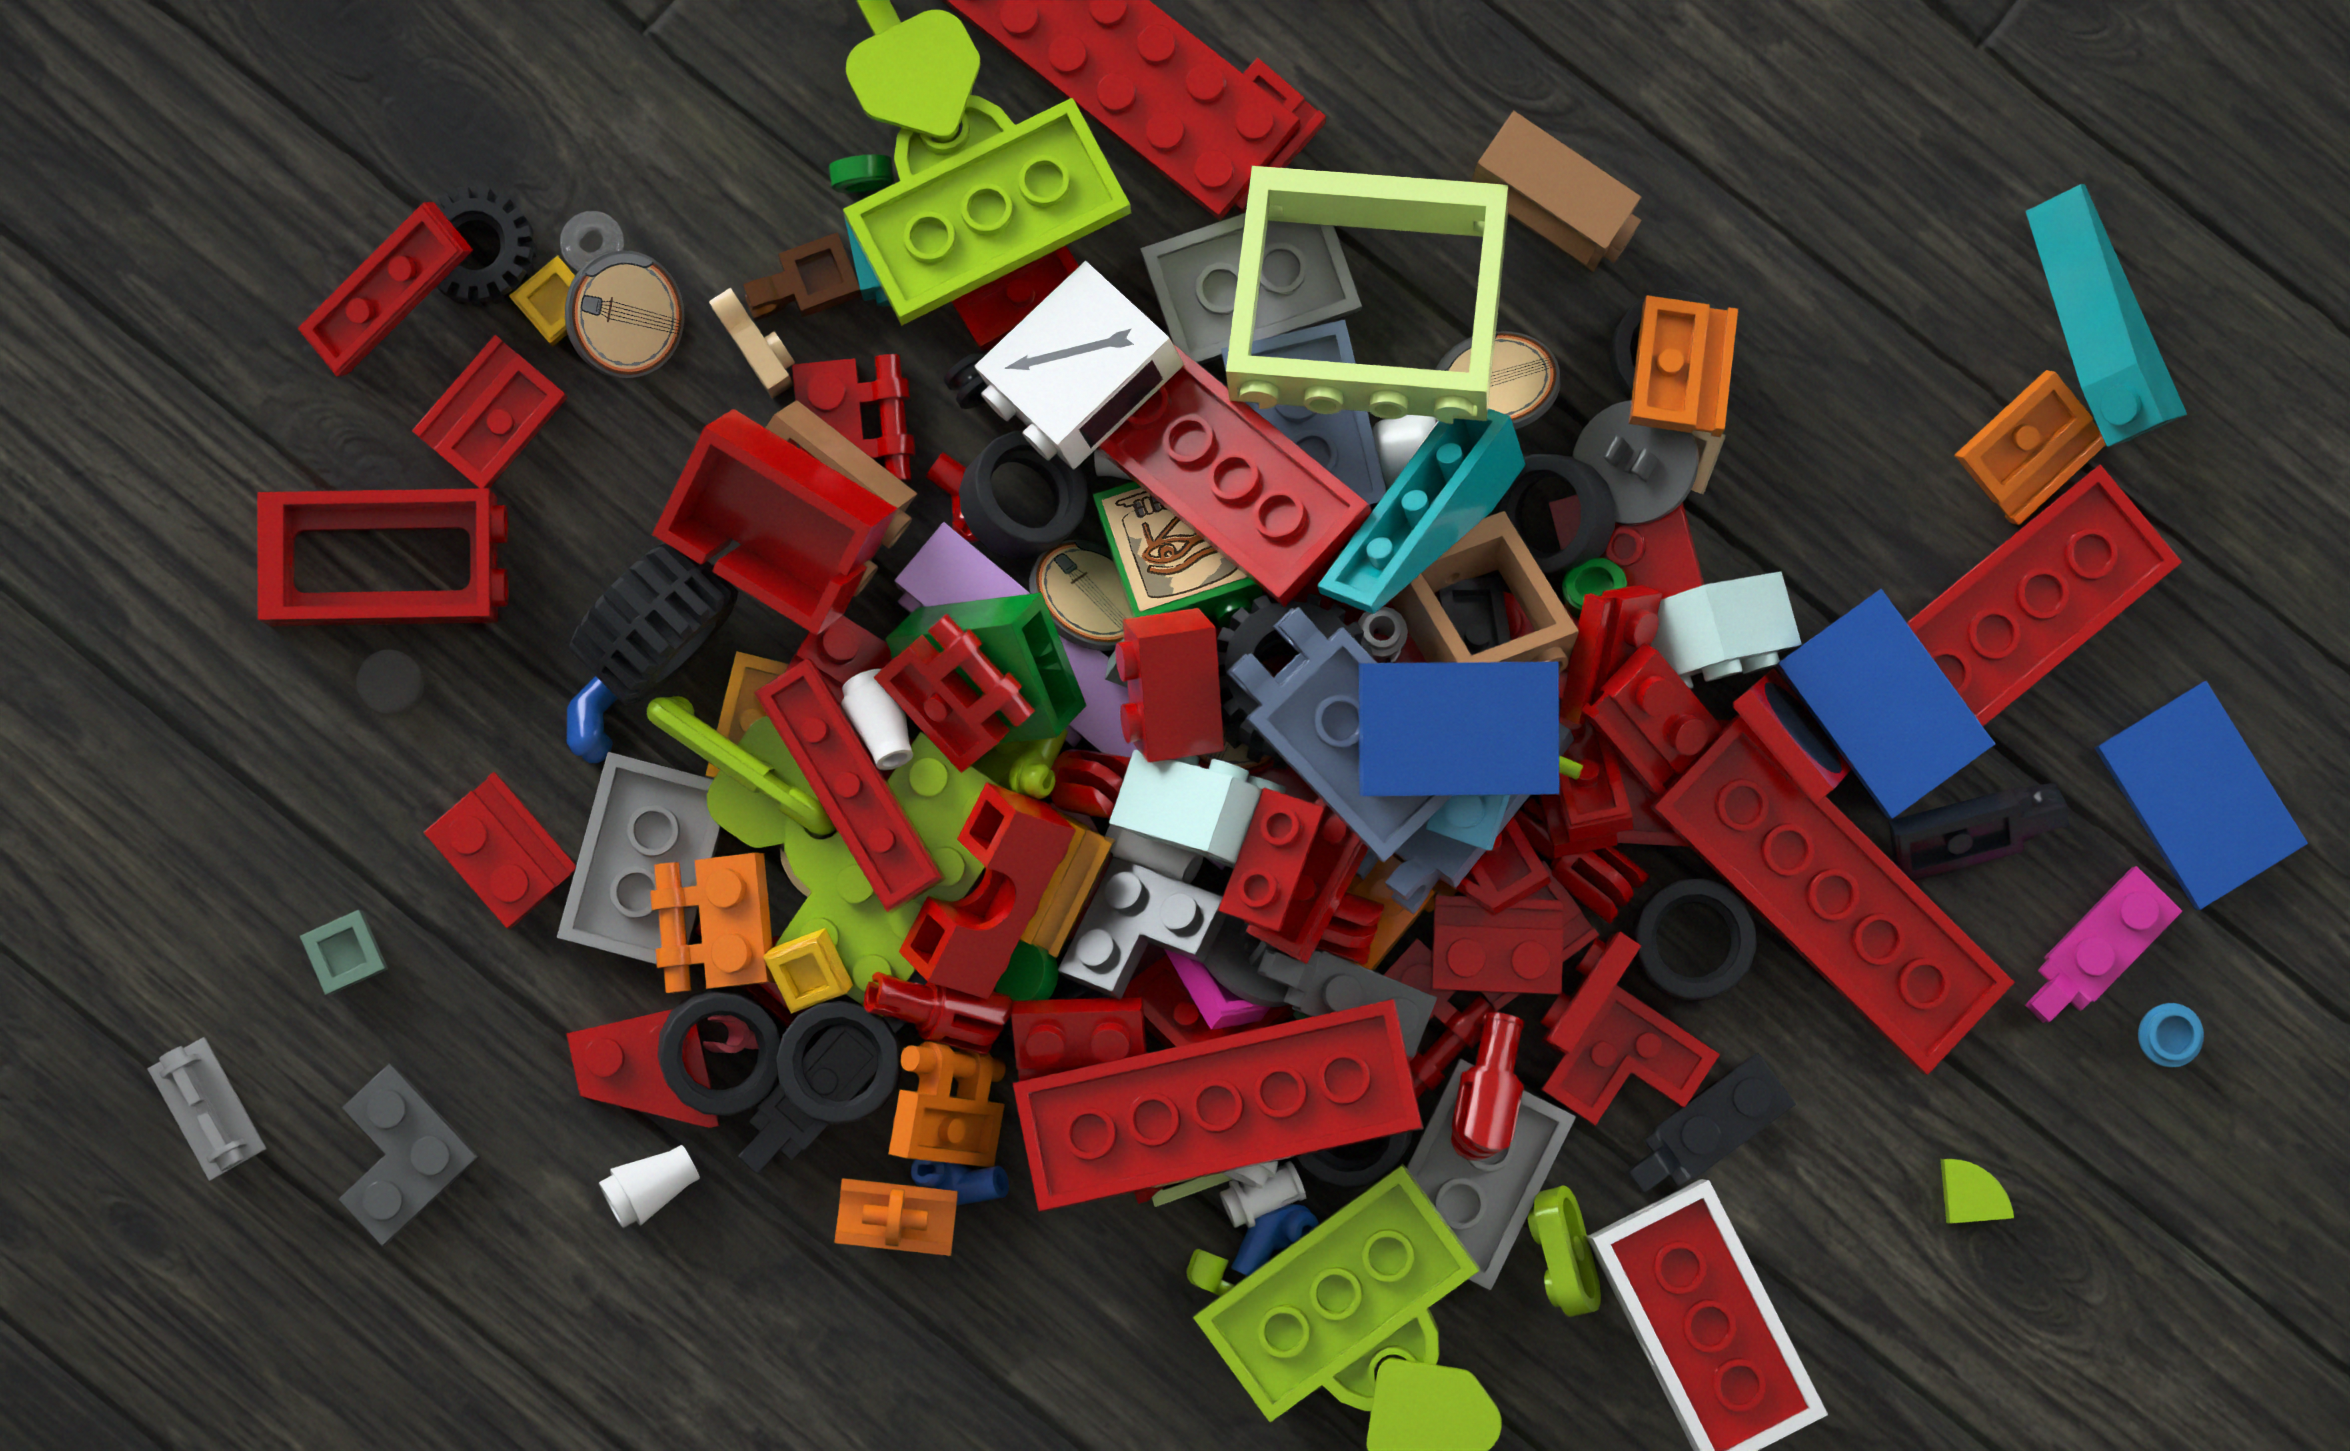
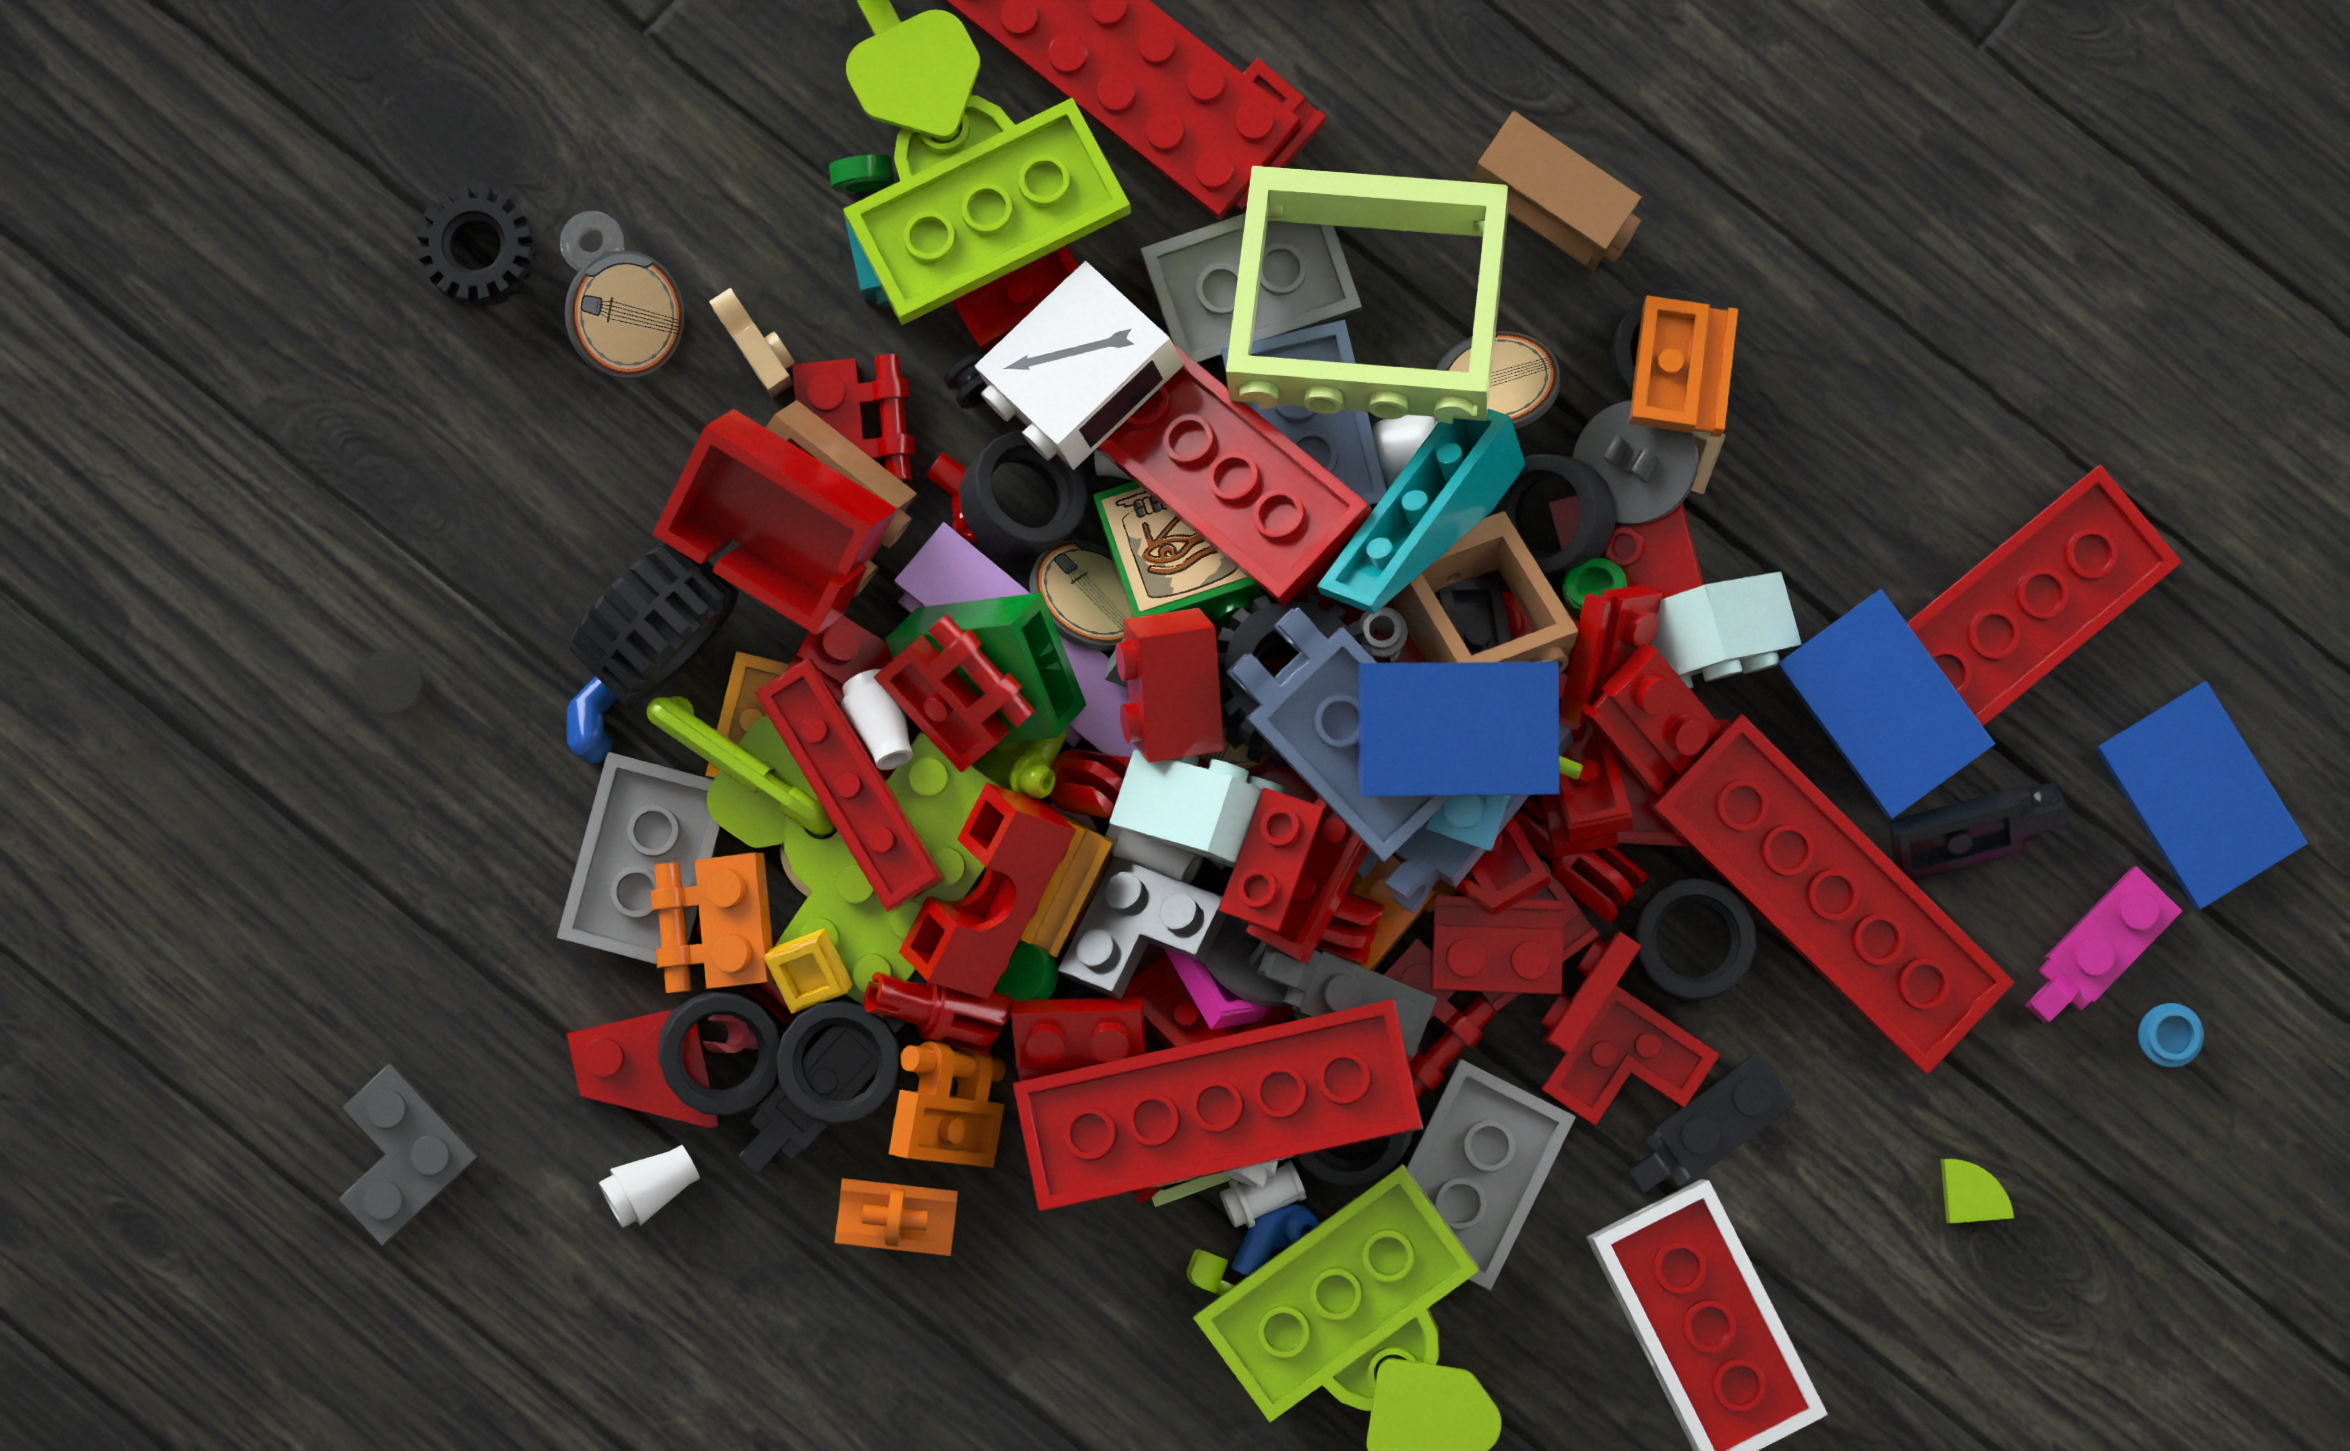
(206, 1108): light grey hinge -> none
(287, 514): red piece -> none
(343, 952): sand green plate -> none
(385, 288): red tile -> none
(490, 413): red plate -> none
(501, 850): red plate -> none
(544, 299): yellow tile -> none
(812, 276): reddish brown plate -> none
(971, 1184): blue arm -> none
(1489, 1092): red arm -> none
(1571, 1271): lime plate -> none
(1792, 735): red tile -> none
(2032, 447): orange plate -> none
(2102, 321): teal slope -> none

